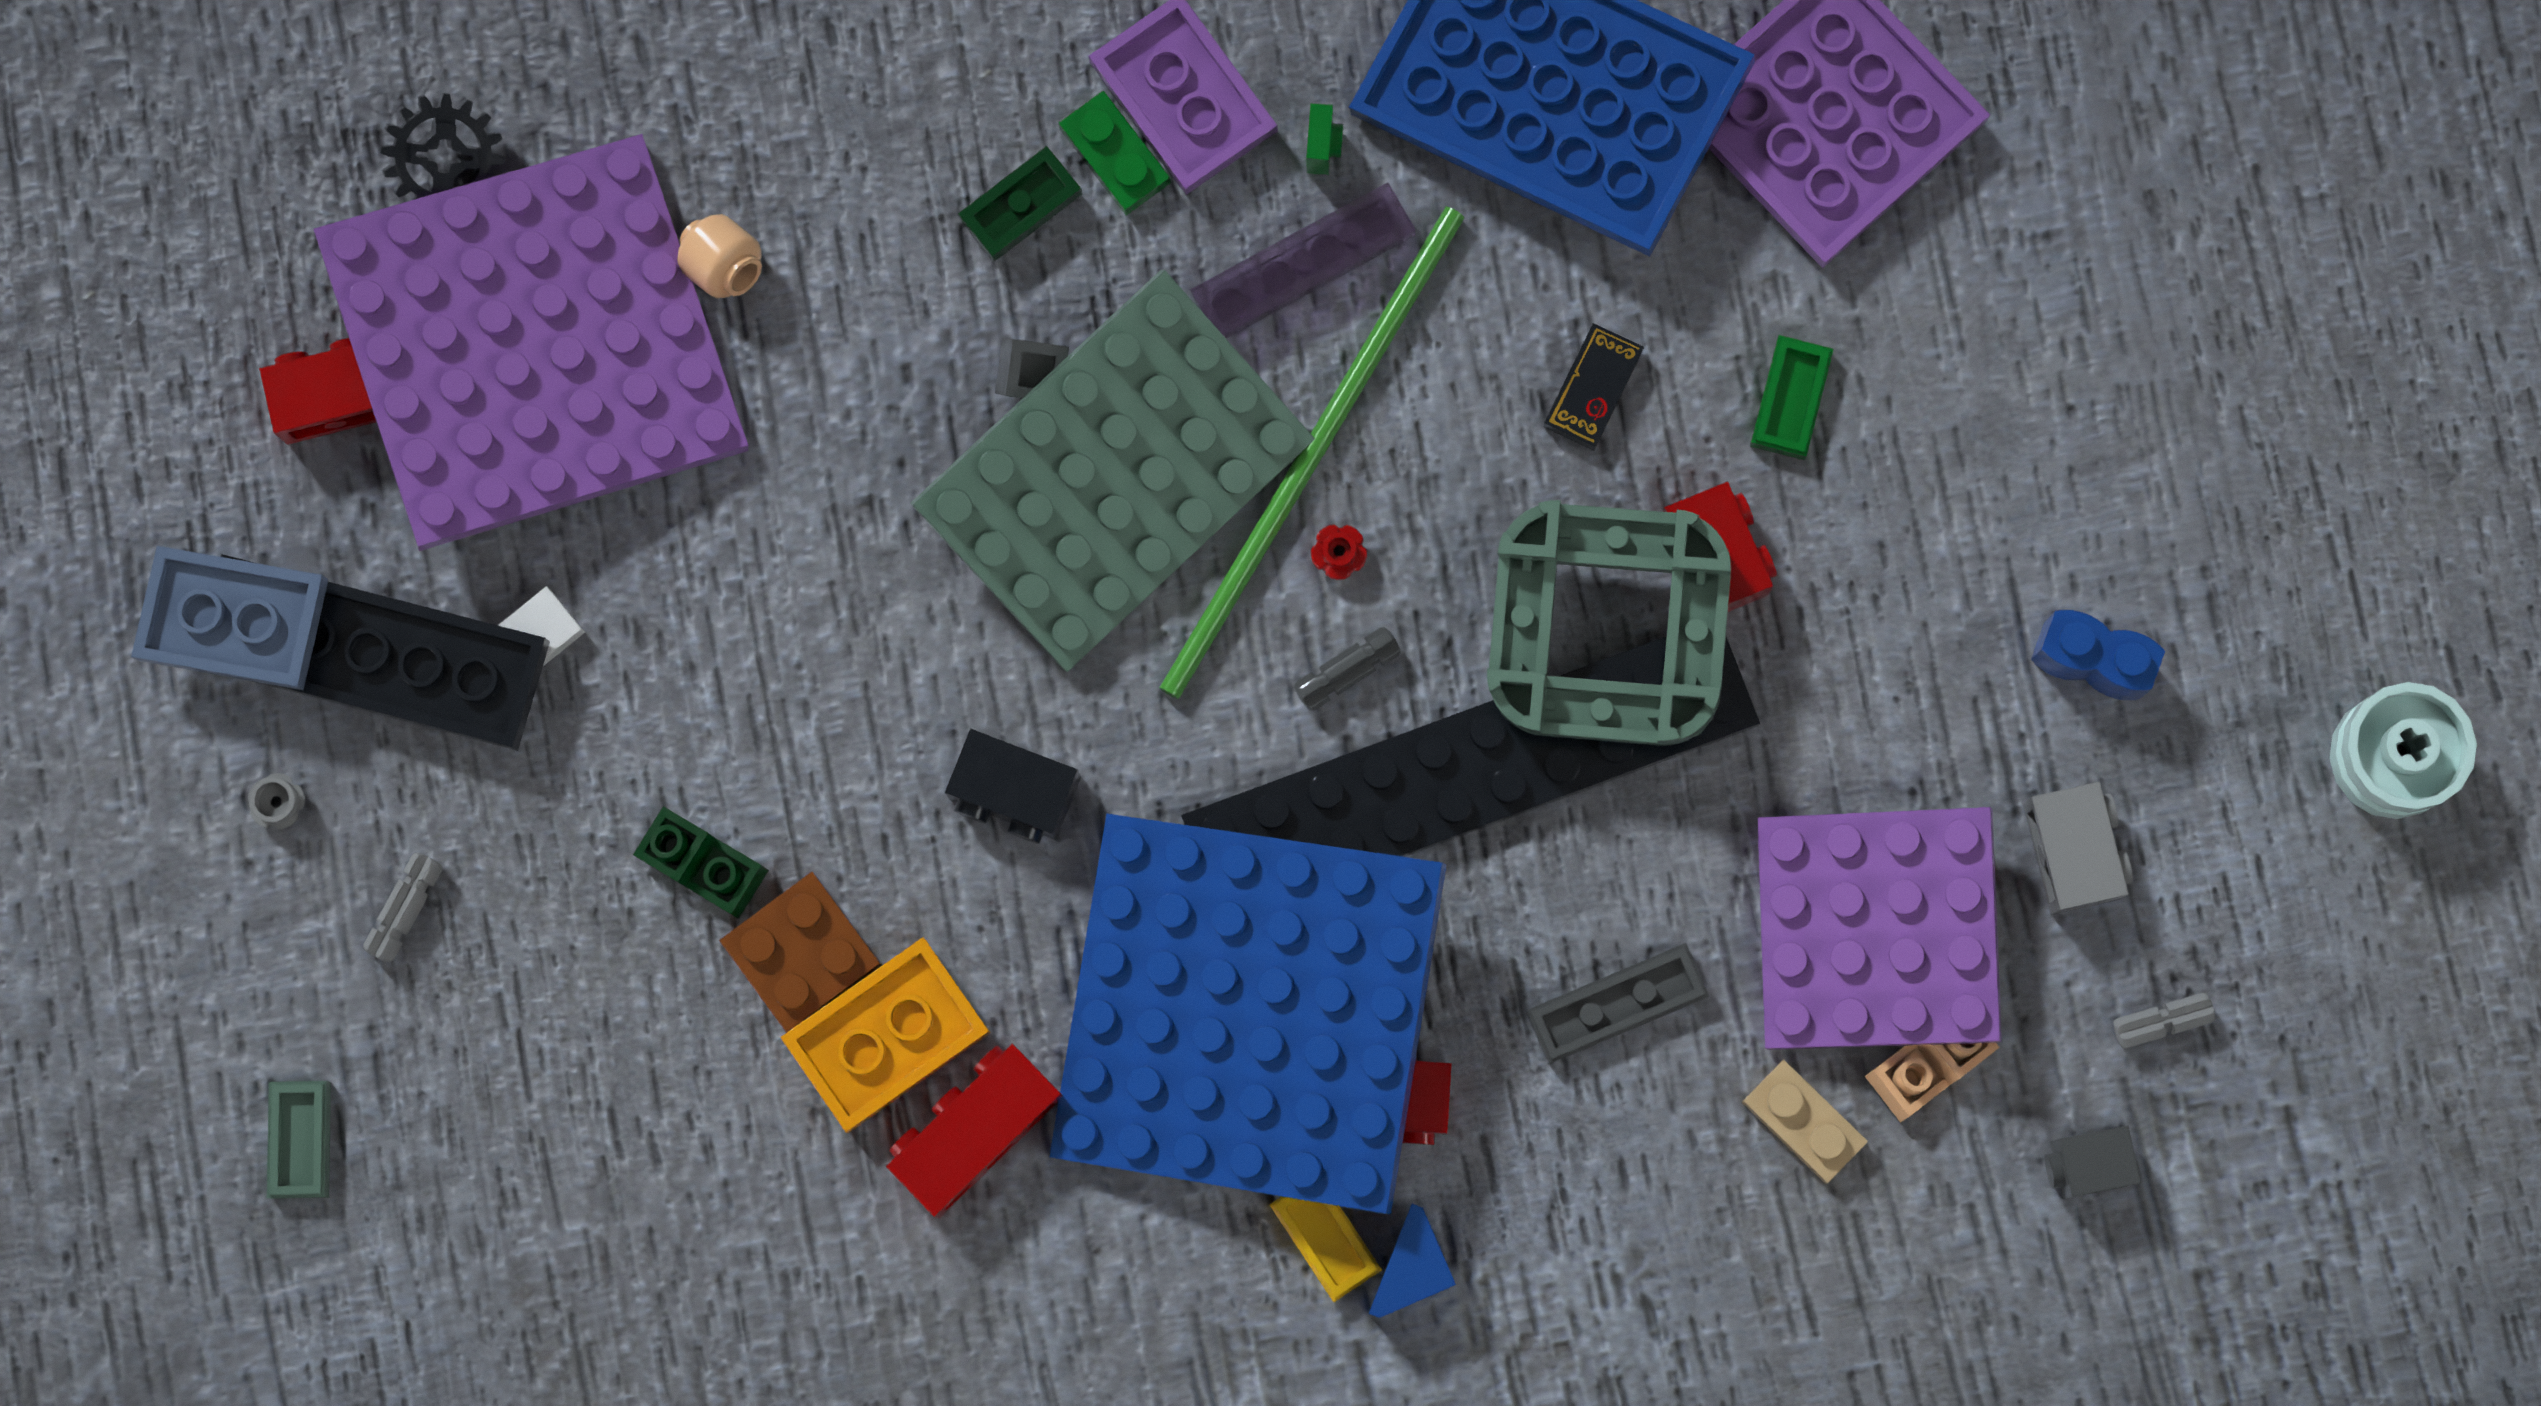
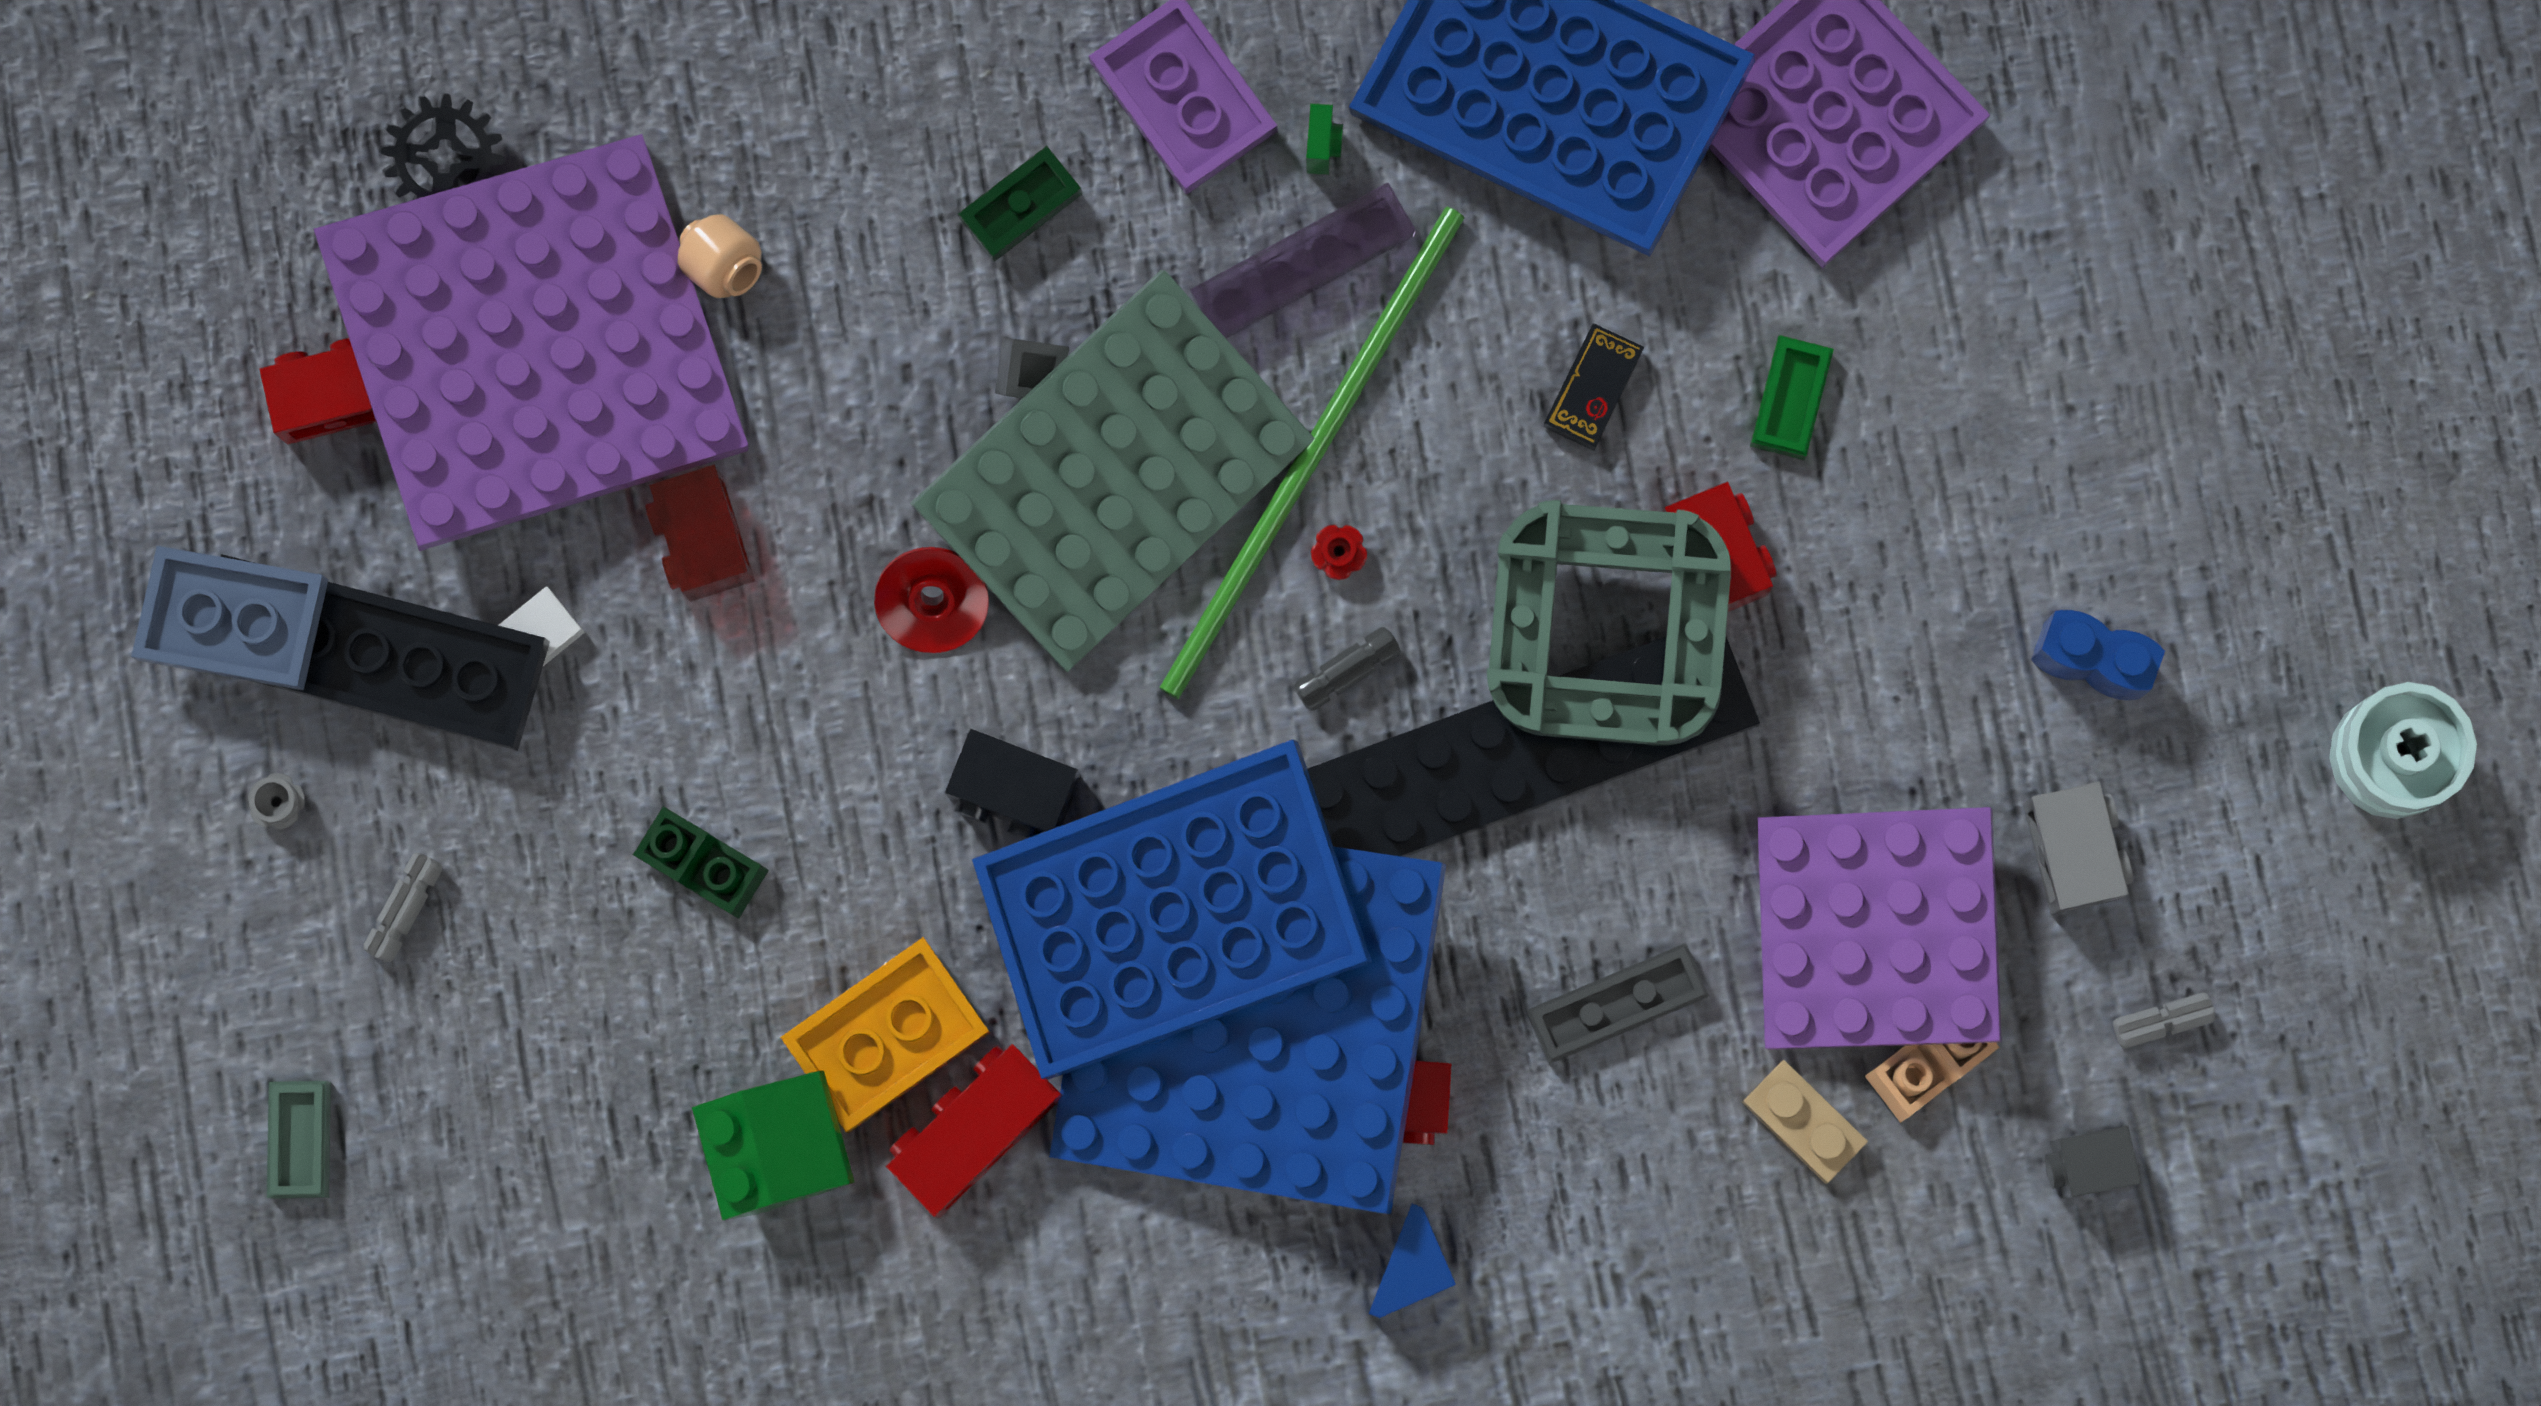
(700, 534): none -> clear red brick
(773, 1145): none -> green slope
(800, 952): dark orange plate -> none
(925, 621): none -> red dish
(1114, 153): green plate -> none
(1171, 910): none -> blue plate
(1327, 1244): yellow tile -> none

